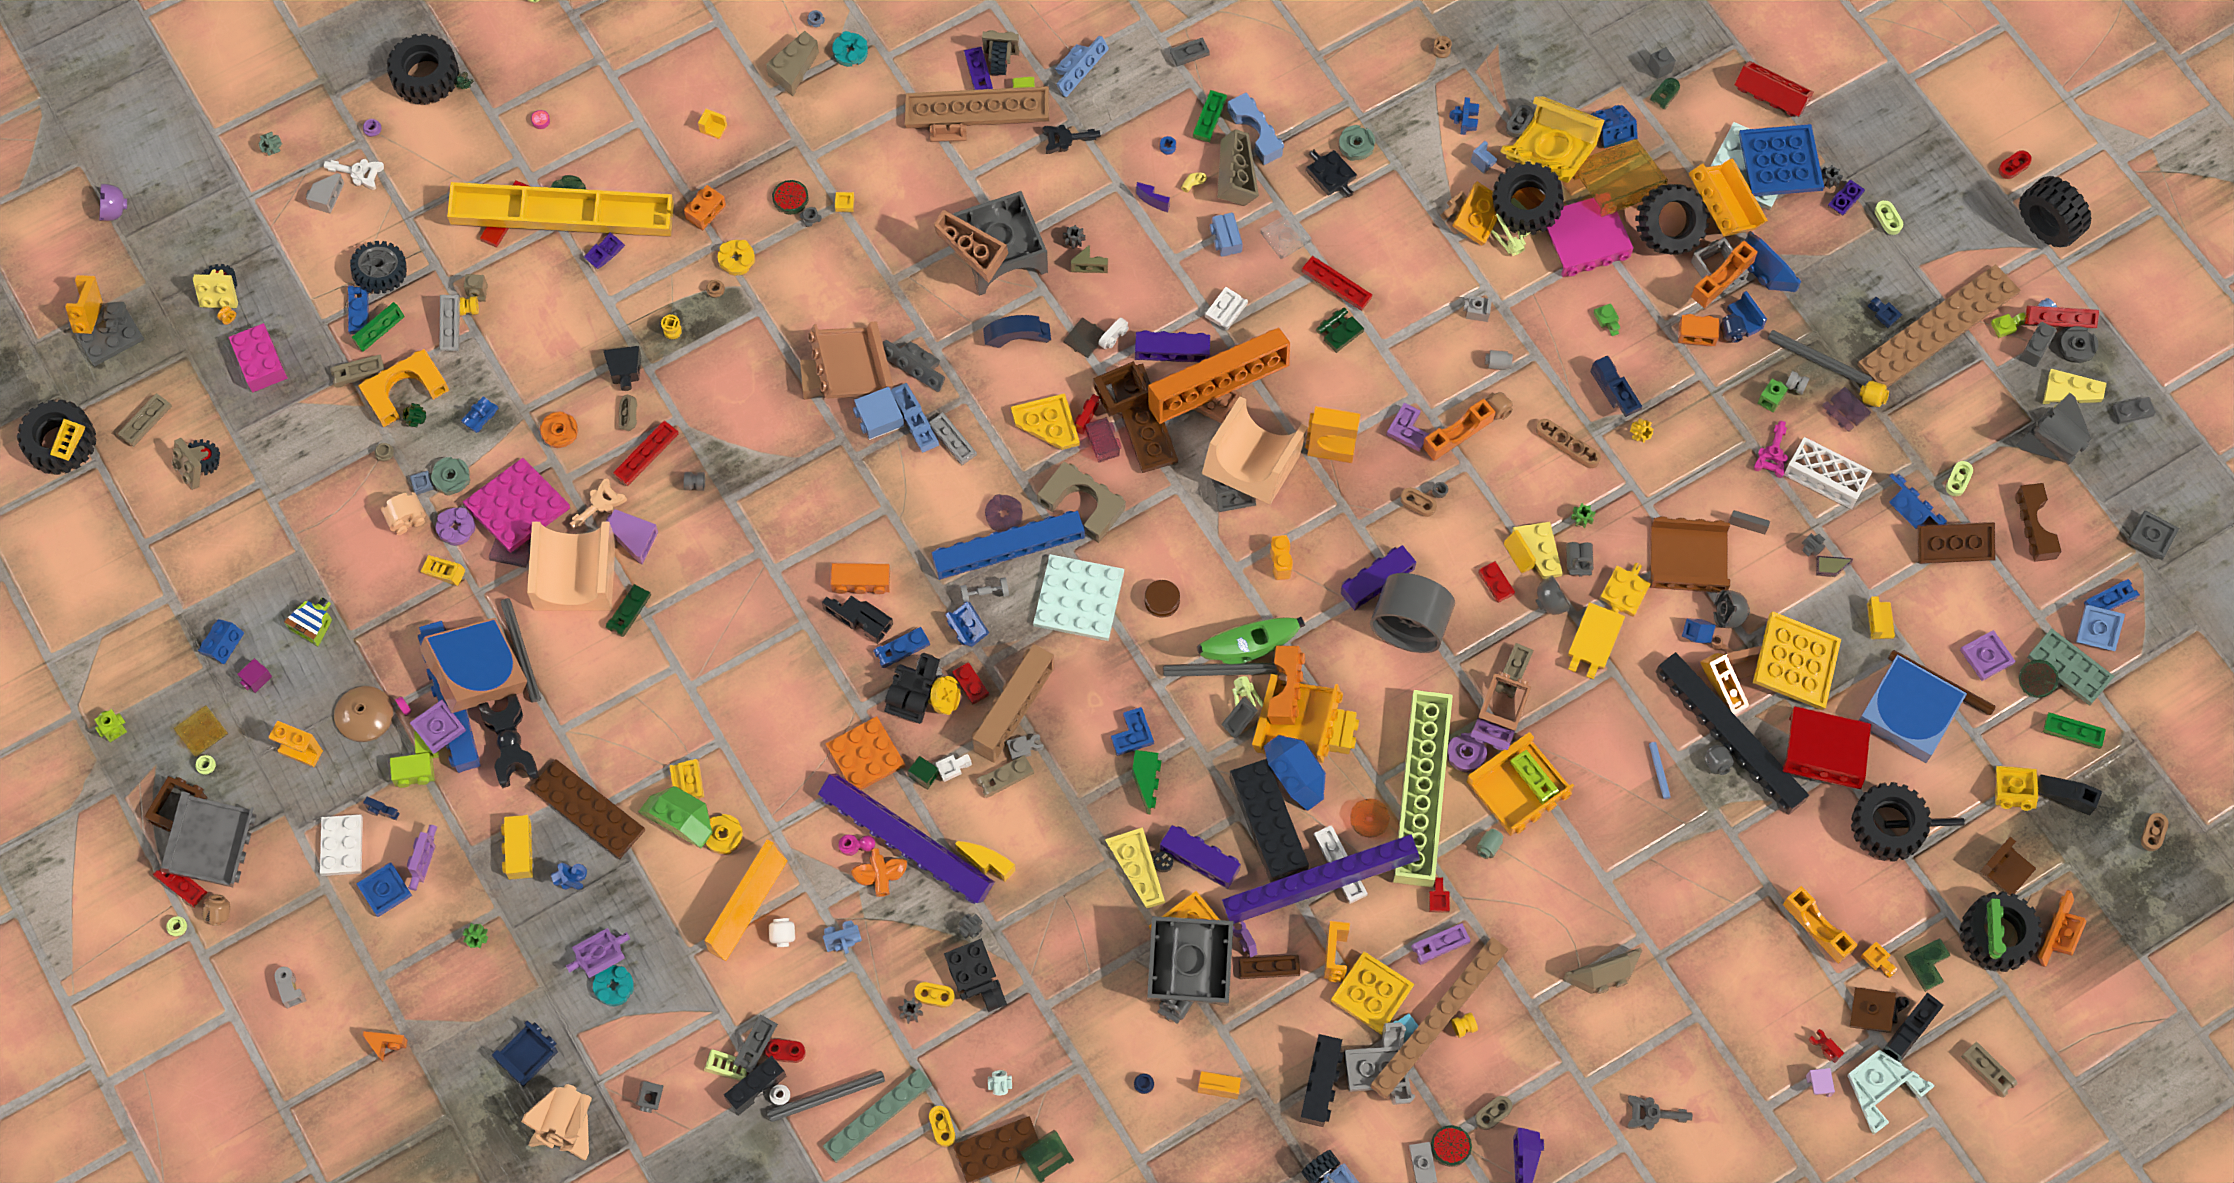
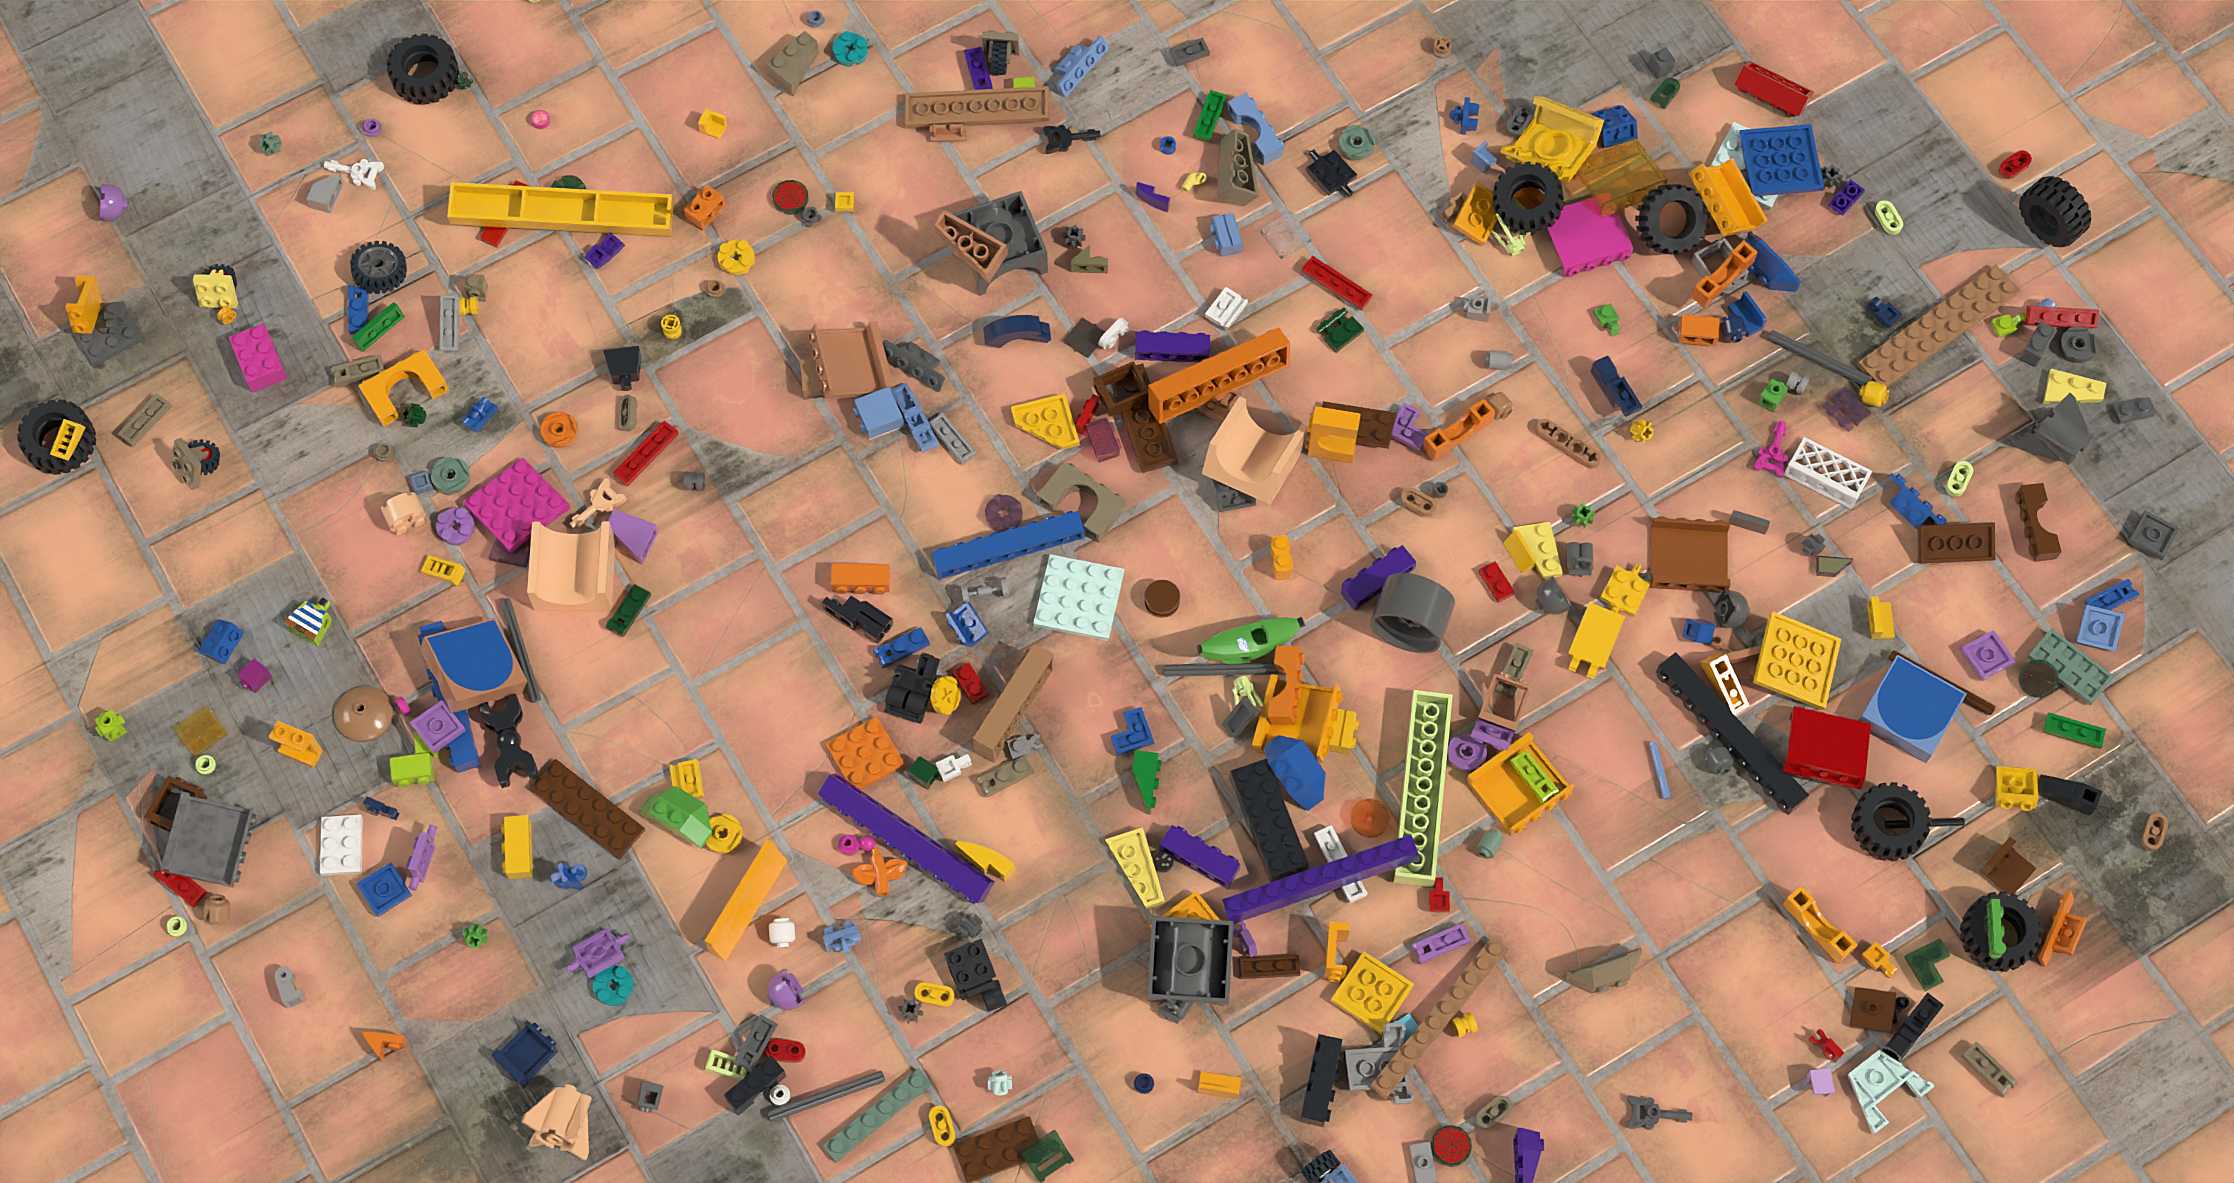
(785, 991): none -> medium lavender cylinder
(1374, 425): none -> reddish brown plate

